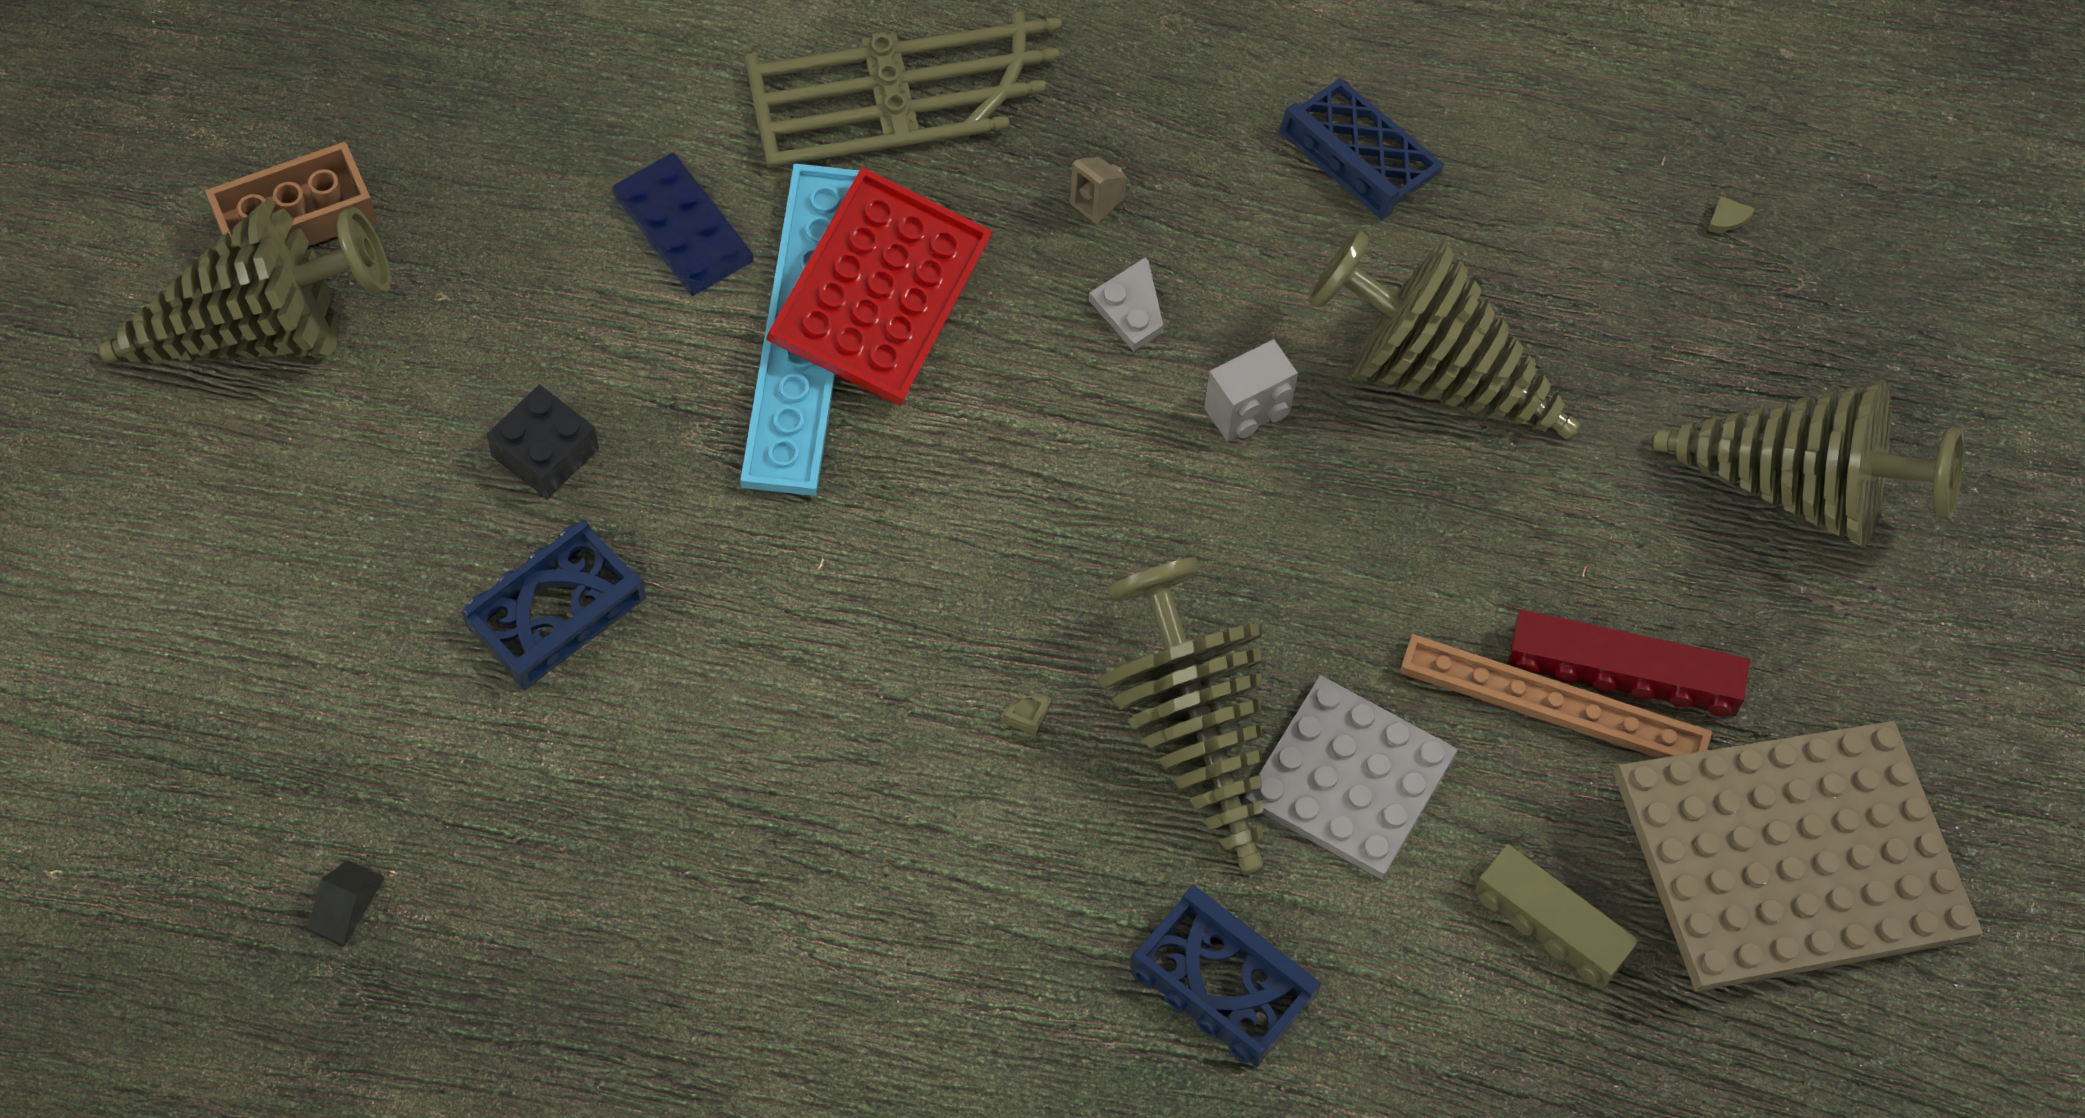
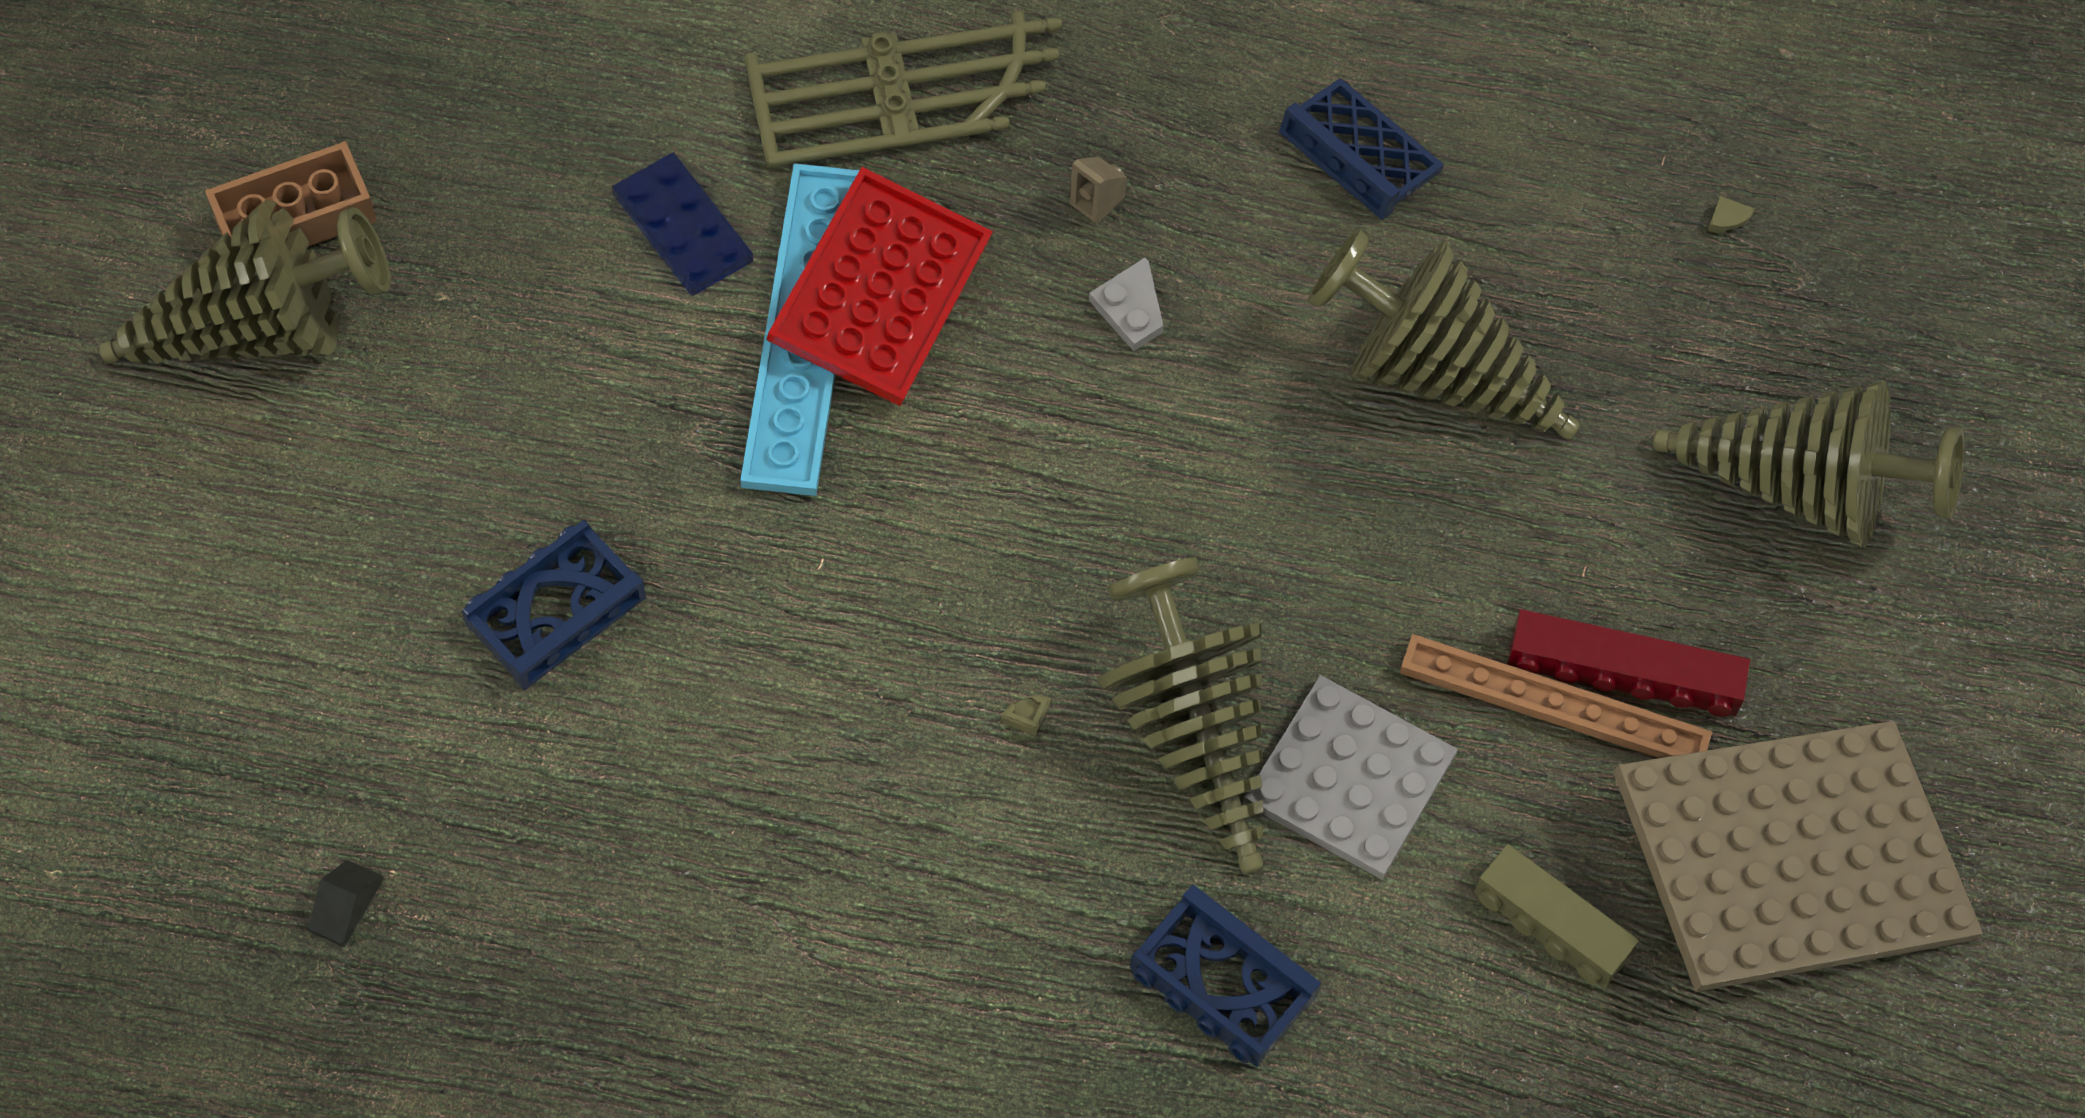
(543, 441): black brick -> none
(1250, 391): light grey brick -> none

